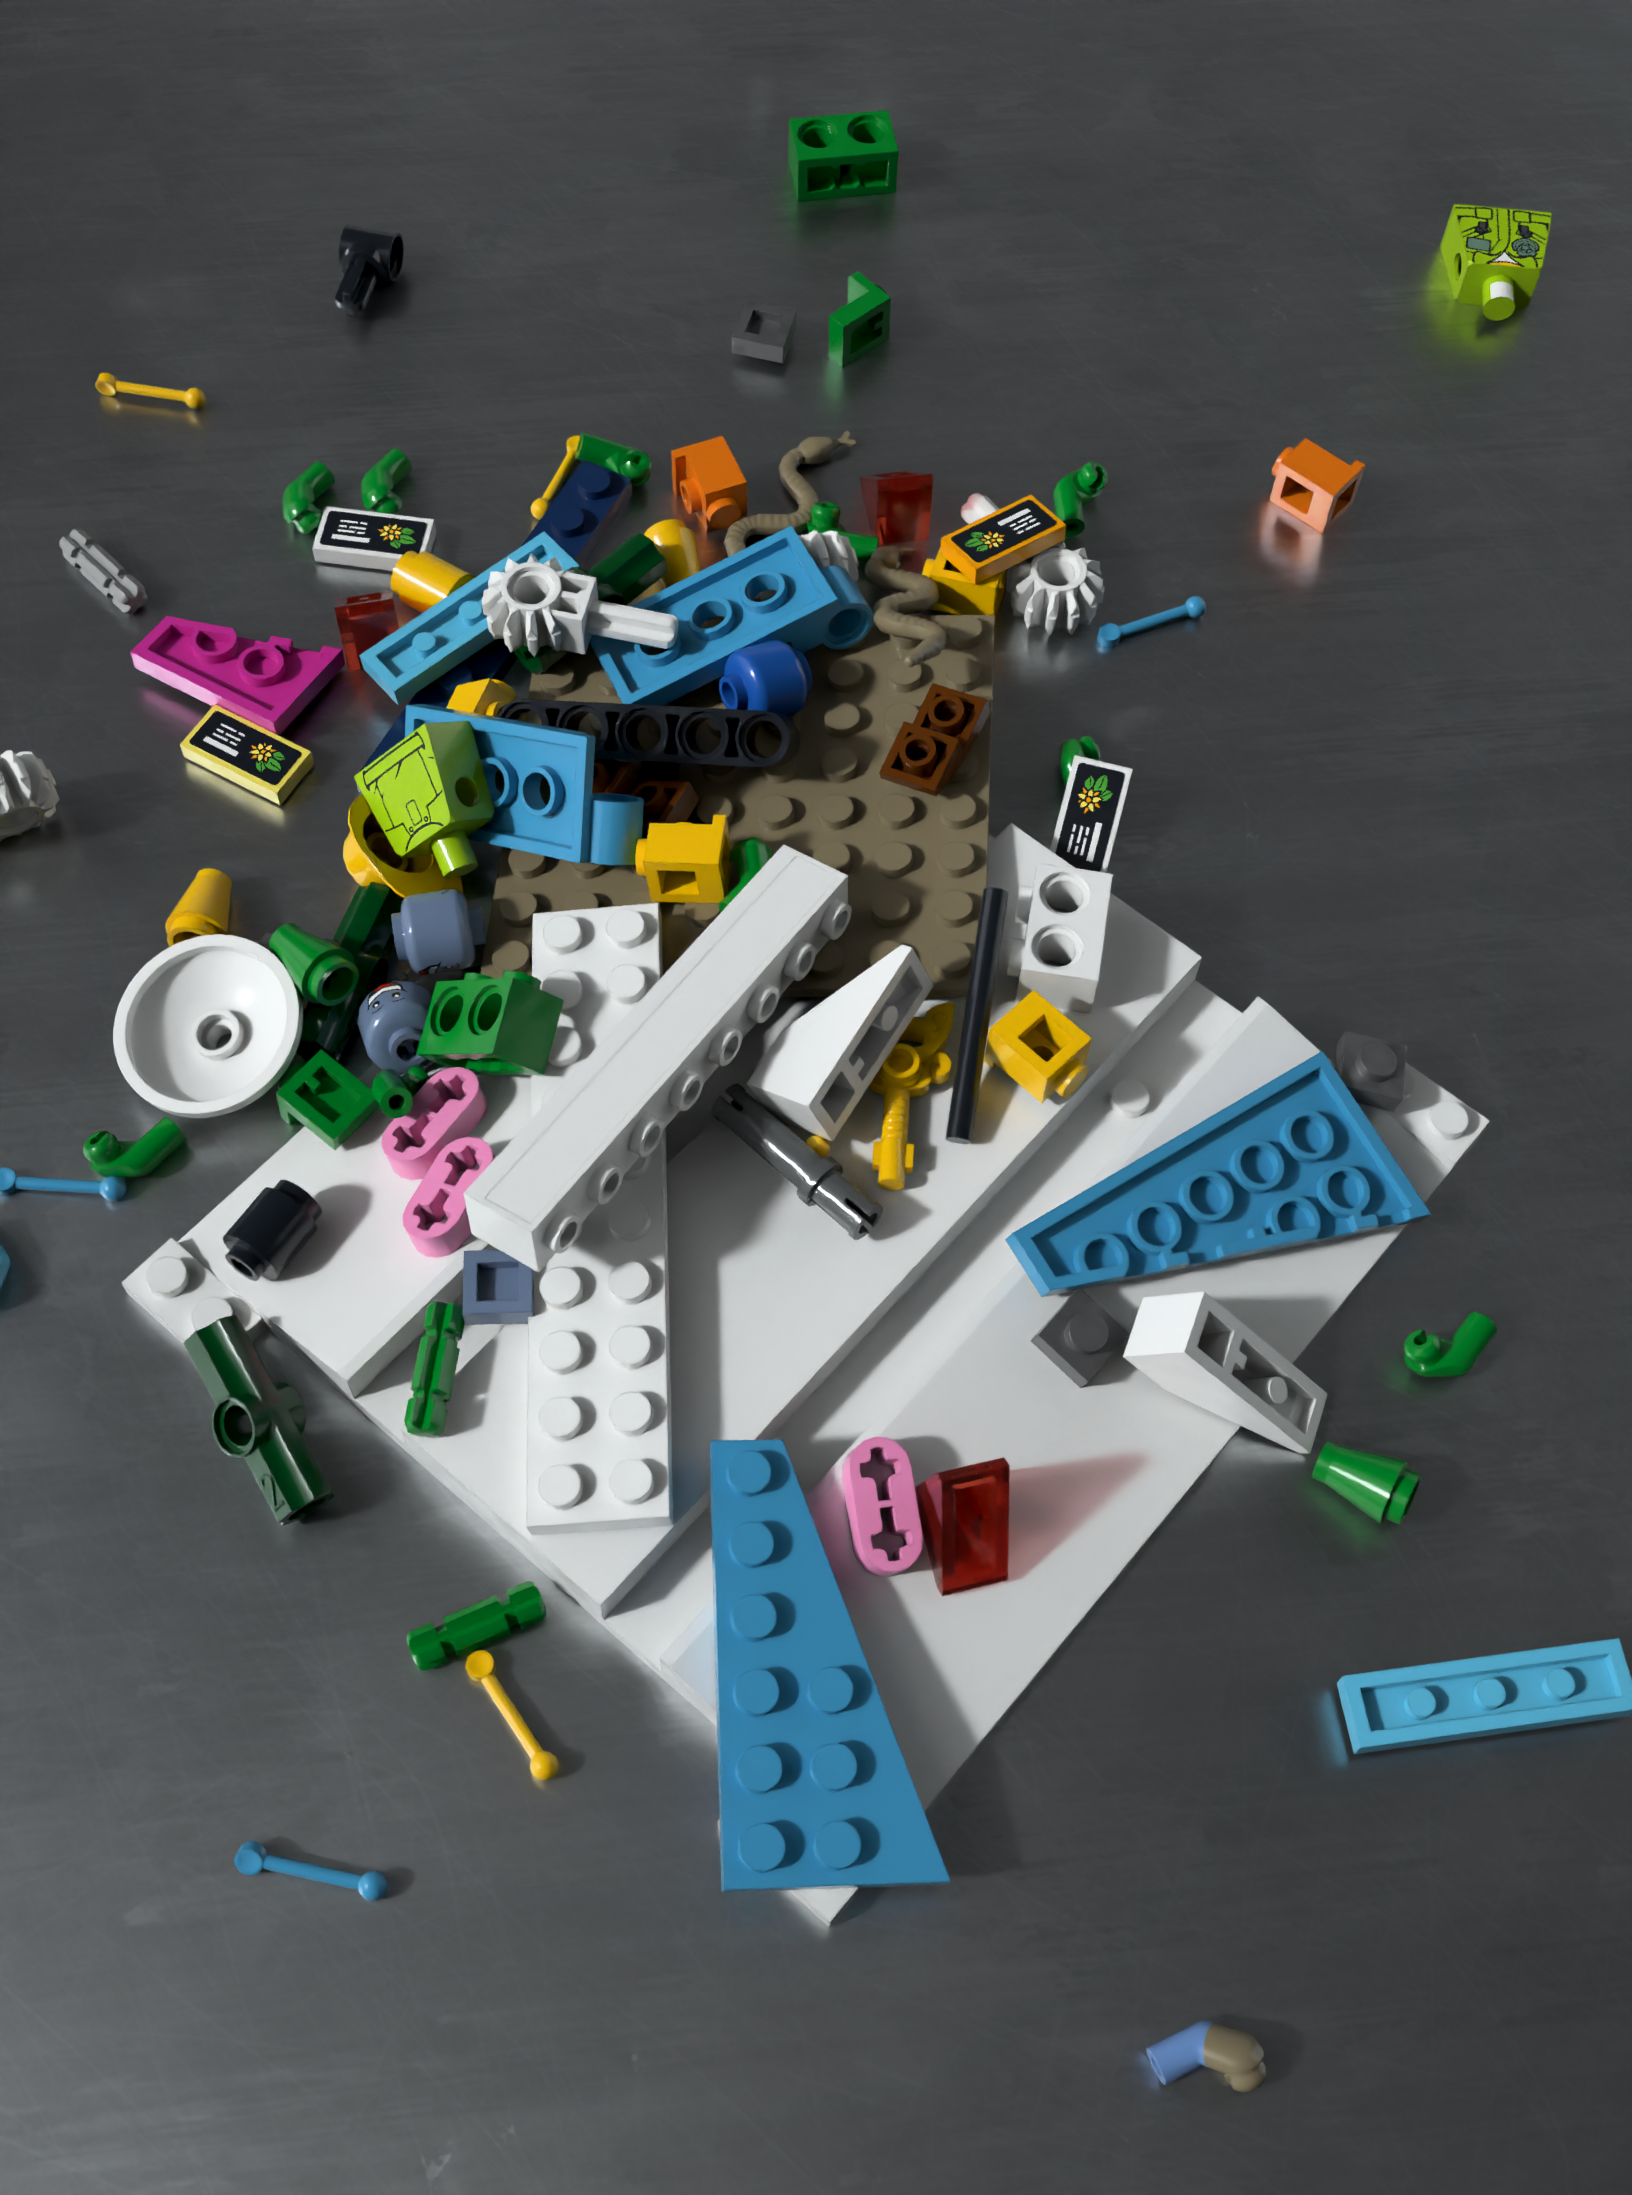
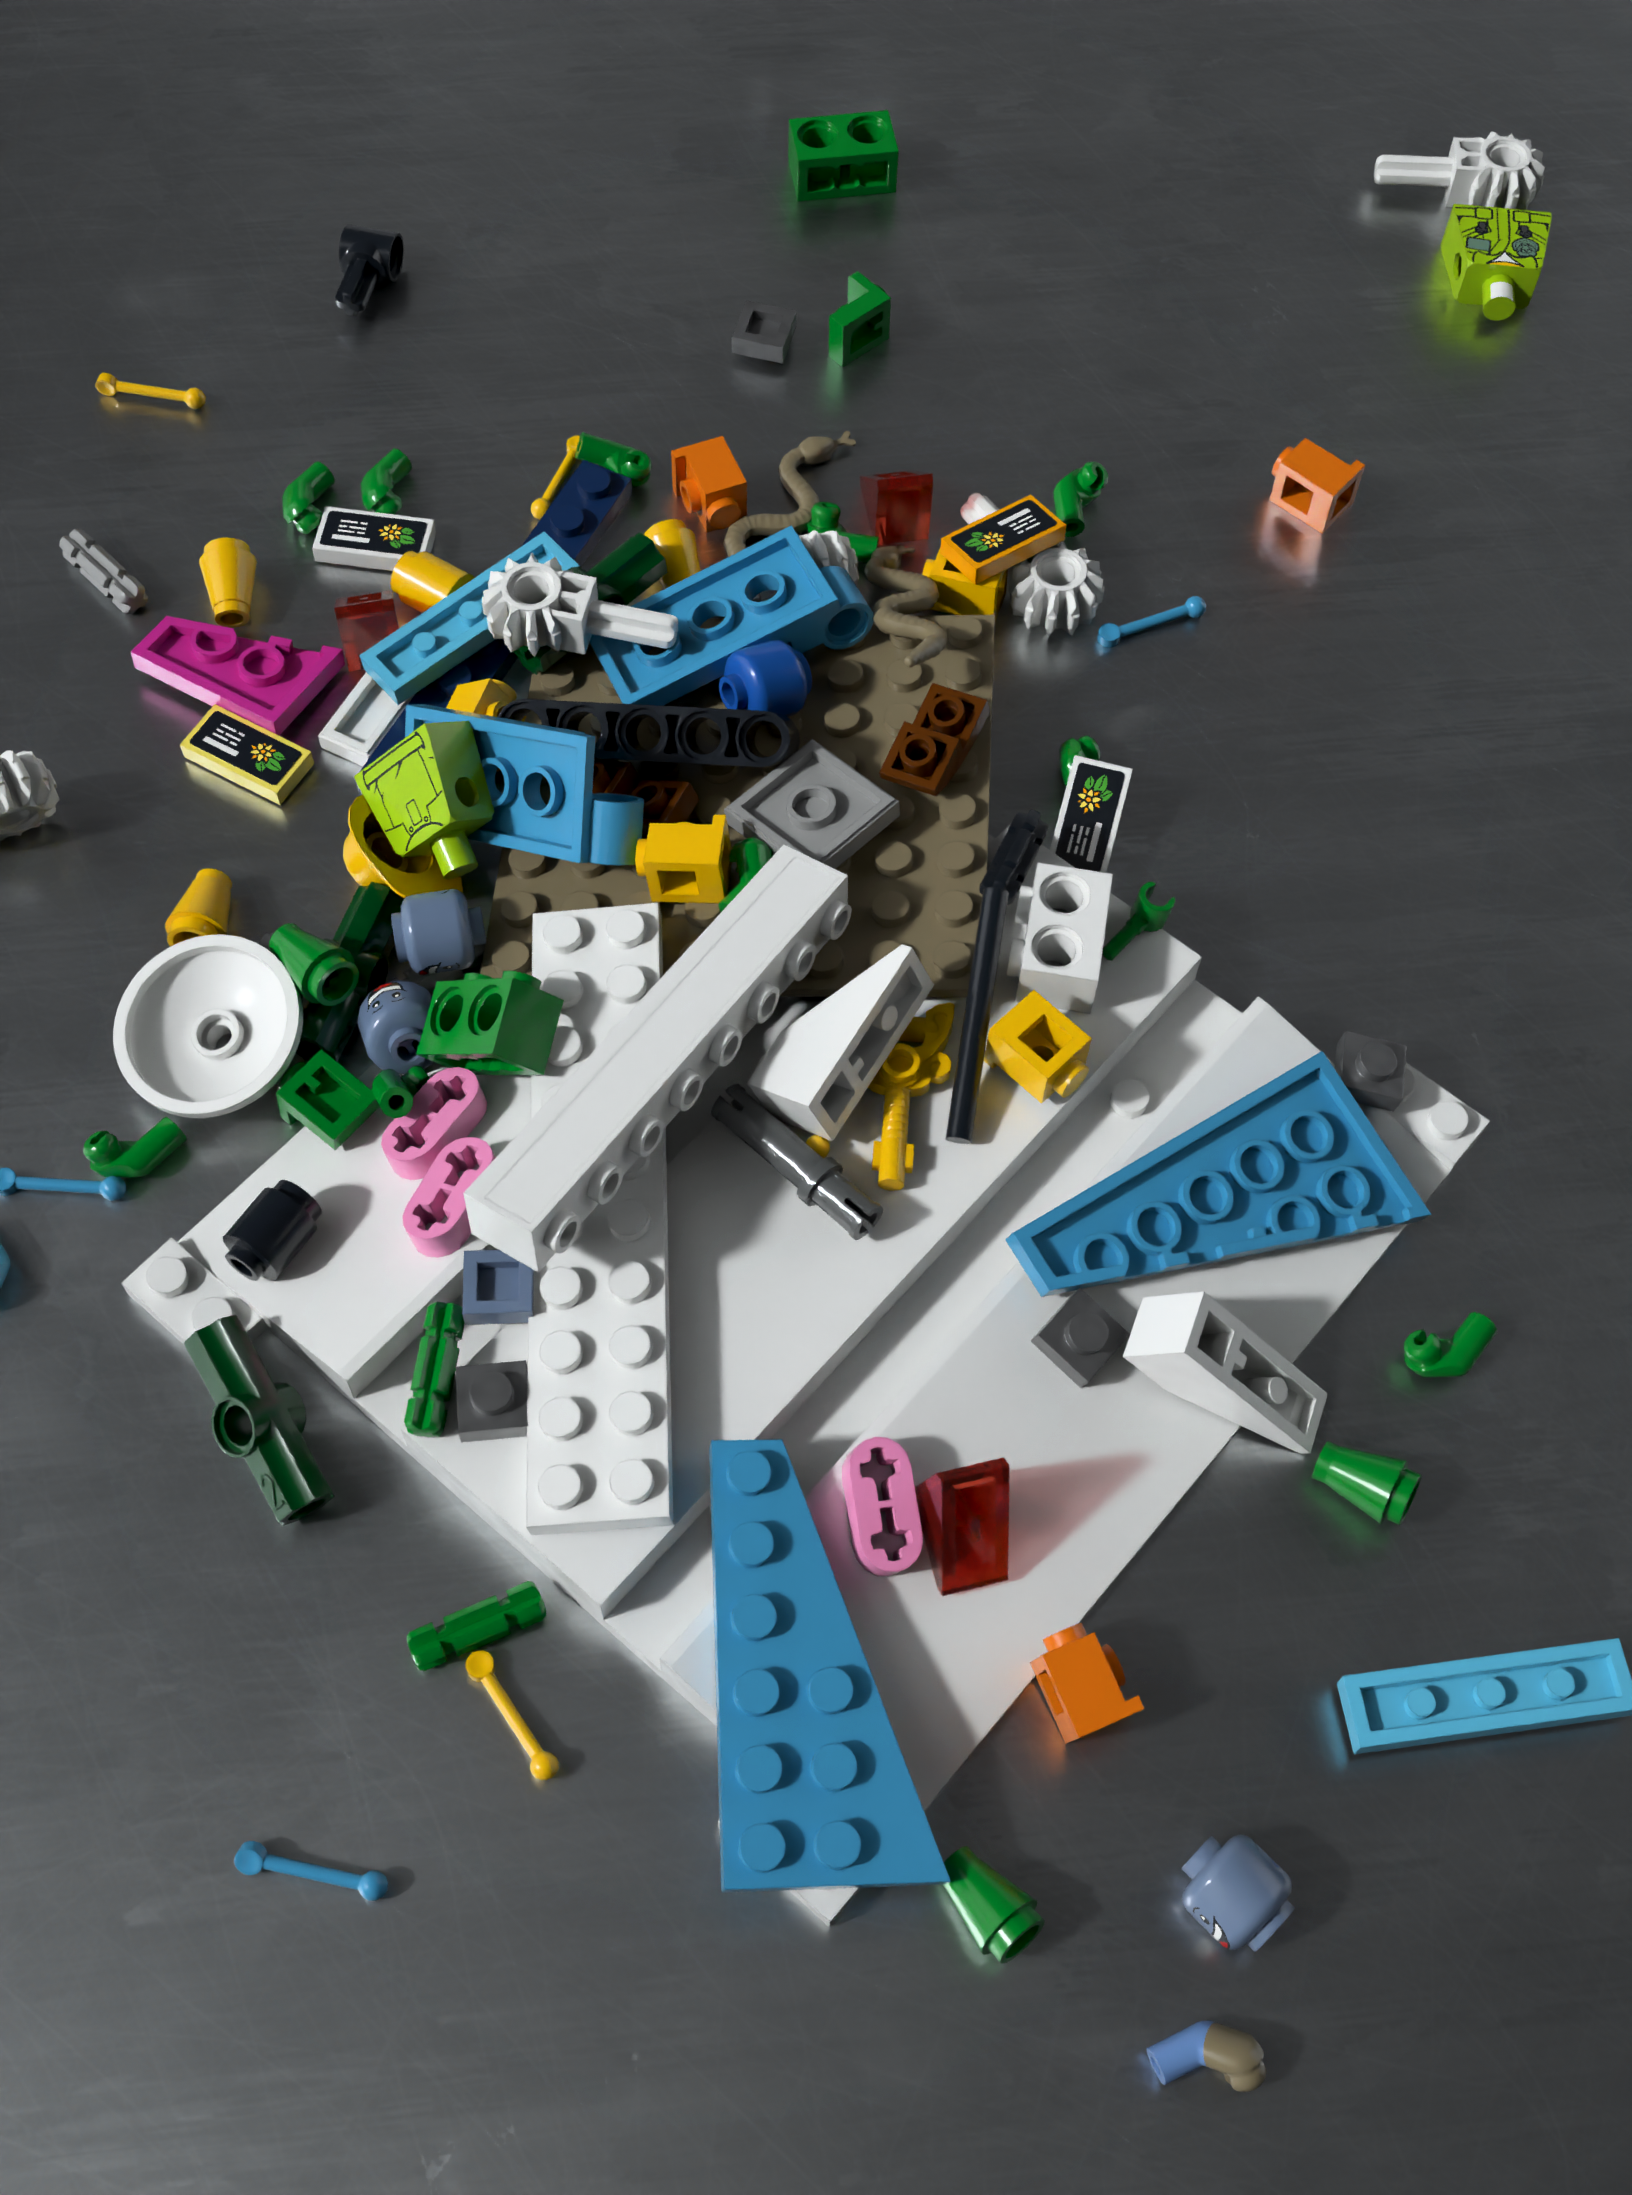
(229, 579): none -> yellow cone
(361, 722): none -> white tile
(492, 1401): none -> flat silver plate
(814, 807): none -> light grey plate
(991, 1906): none -> green cone
(1016, 854): none -> black axle
(1082, 1683): none -> orange brick
(1143, 917): none -> green hand
(1237, 1892): none -> sand blue head
(1476, 172): none -> white gear

